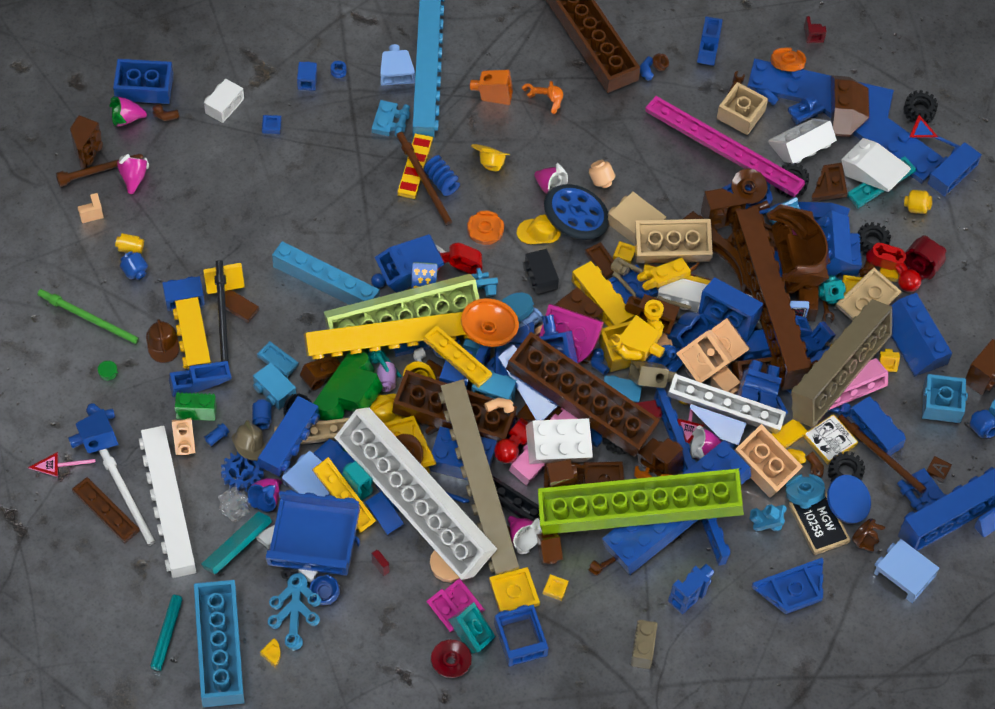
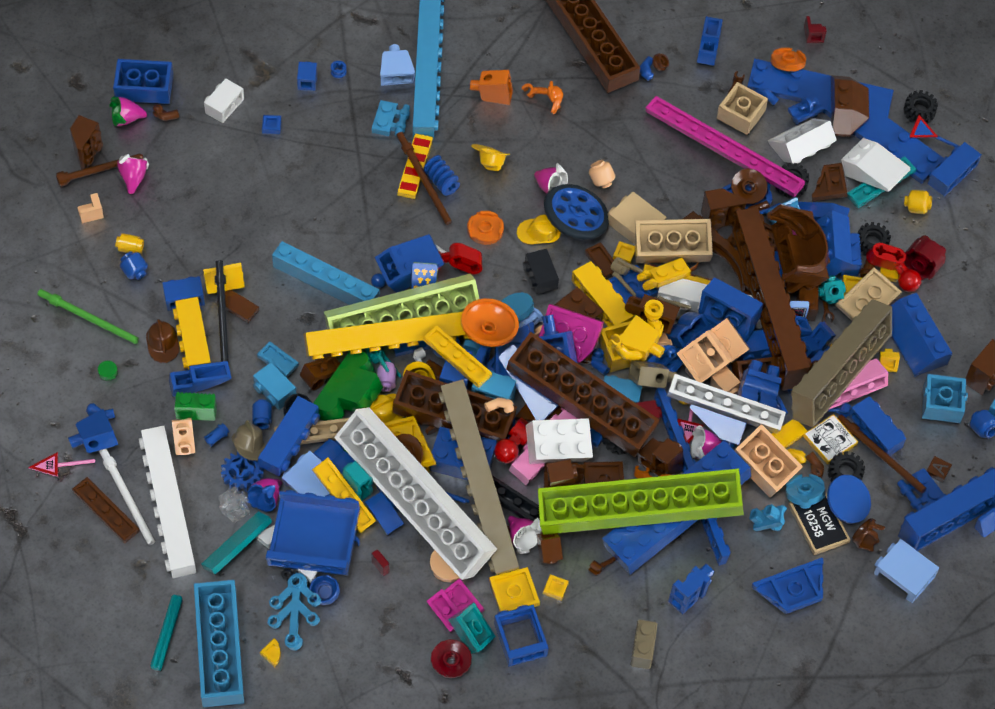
(488, 284): dark azure hips -> none

